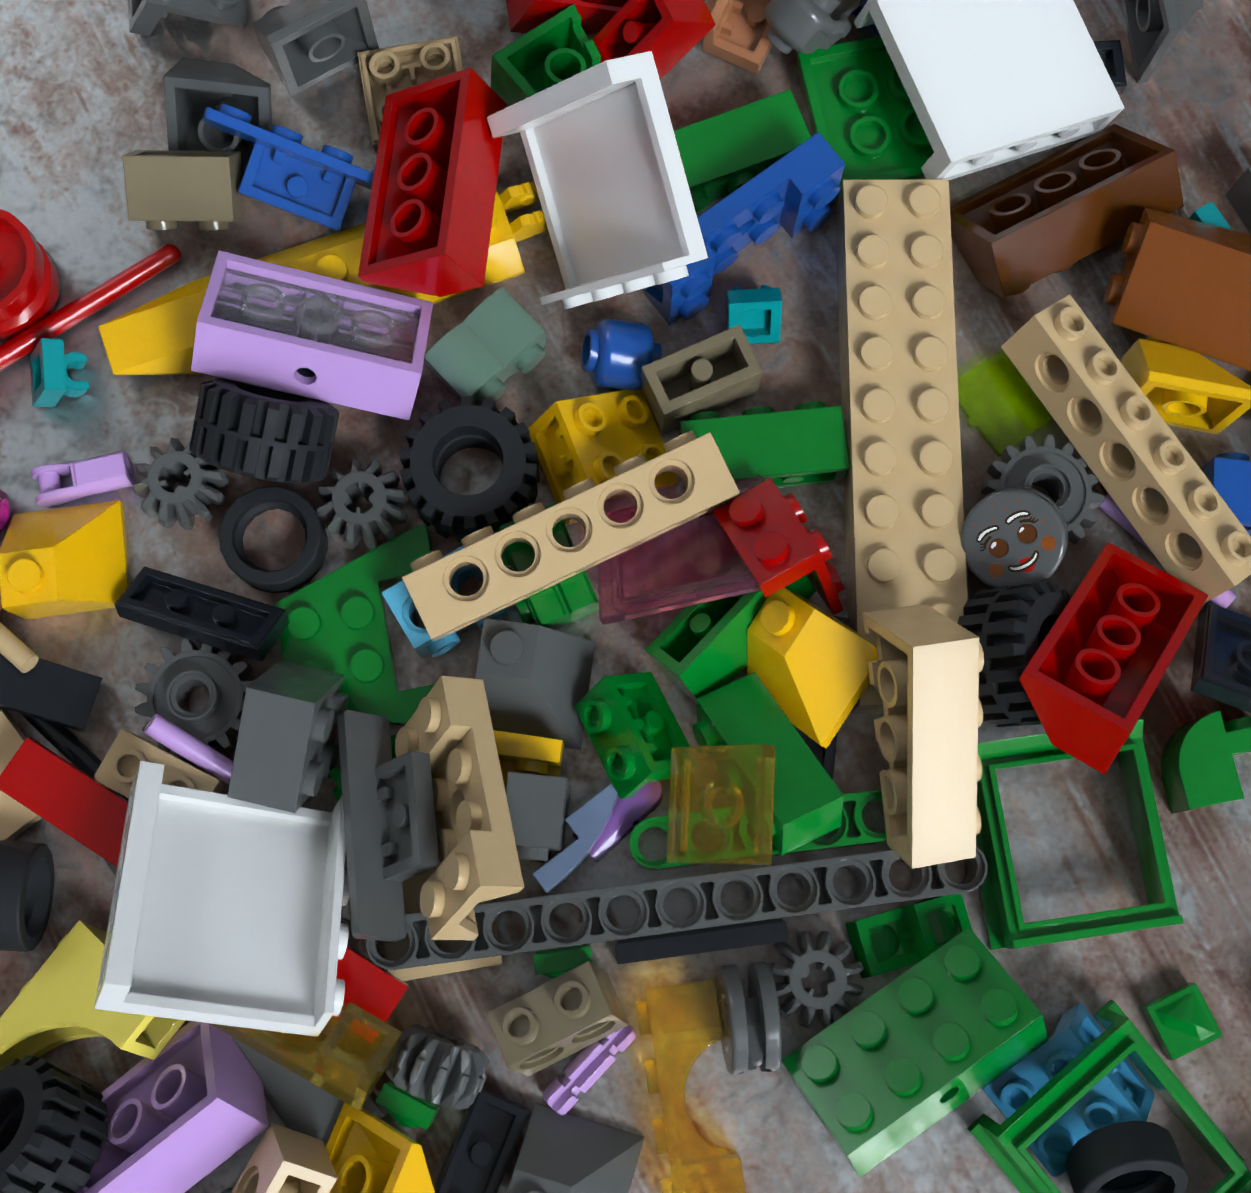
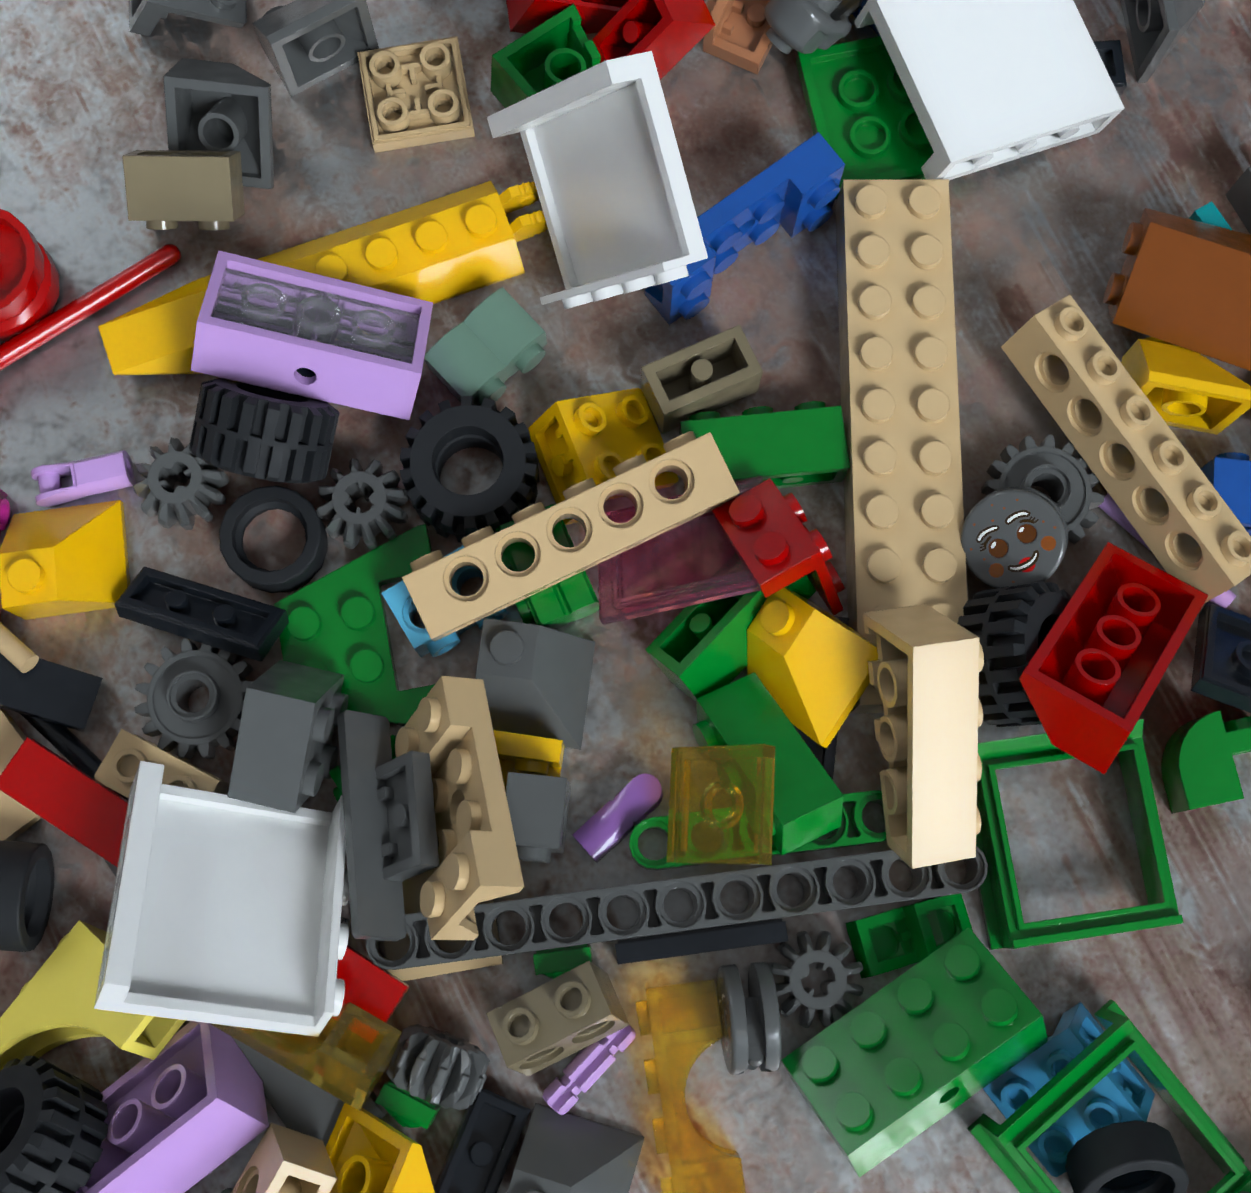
(50, 374): teal tile -> none
(189, 748): lavender bar -> none
(291, 174): blue bracket -> none
(433, 187): red slope -> none
(588, 825): sand blue slope -> none
(617, 352): blue head -> none
(631, 730): green bracket -> none
(738, 145): green brick -> none
(756, 312): teal tile -> none
(1000, 403): clear neon green piece -> none
(1063, 208): reddish brown slope -> none
(1181, 1021): green tile -> none

